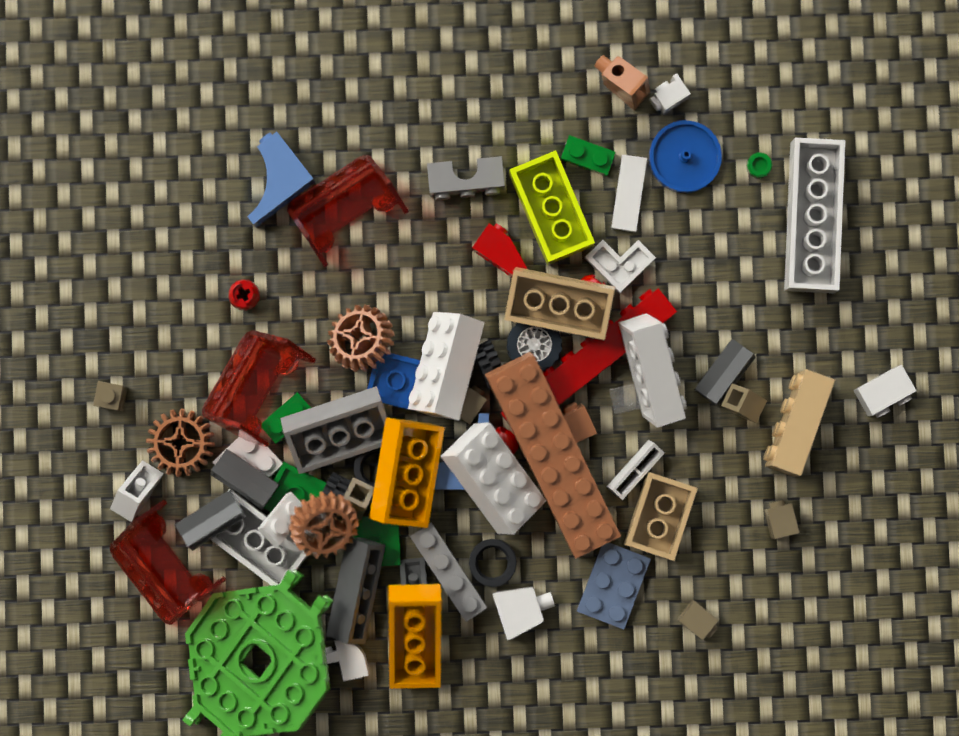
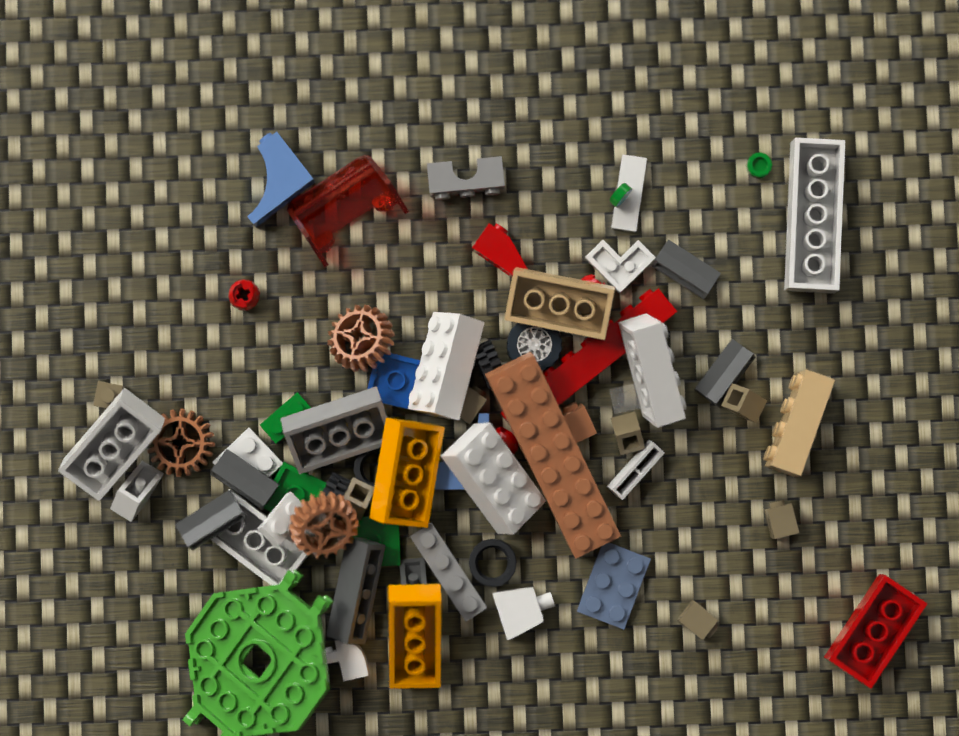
(111, 444): none -> white brick
(157, 569): clear red windscreen -> none
(248, 381): clear red windscreen -> none
(551, 207): neon yellow brick -> none
(588, 155): green plate -> none
(620, 194): none -> green tile
(624, 80): nougat torso -> none
(627, 433): none -> dark tan brick
(660, 516): tan brick -> none
(669, 95): white brick -> none
(685, 156): blue piece -> none
(686, 269): none -> dark grey piece
(875, 630): none -> red brick
(884, 391): white brick -> none

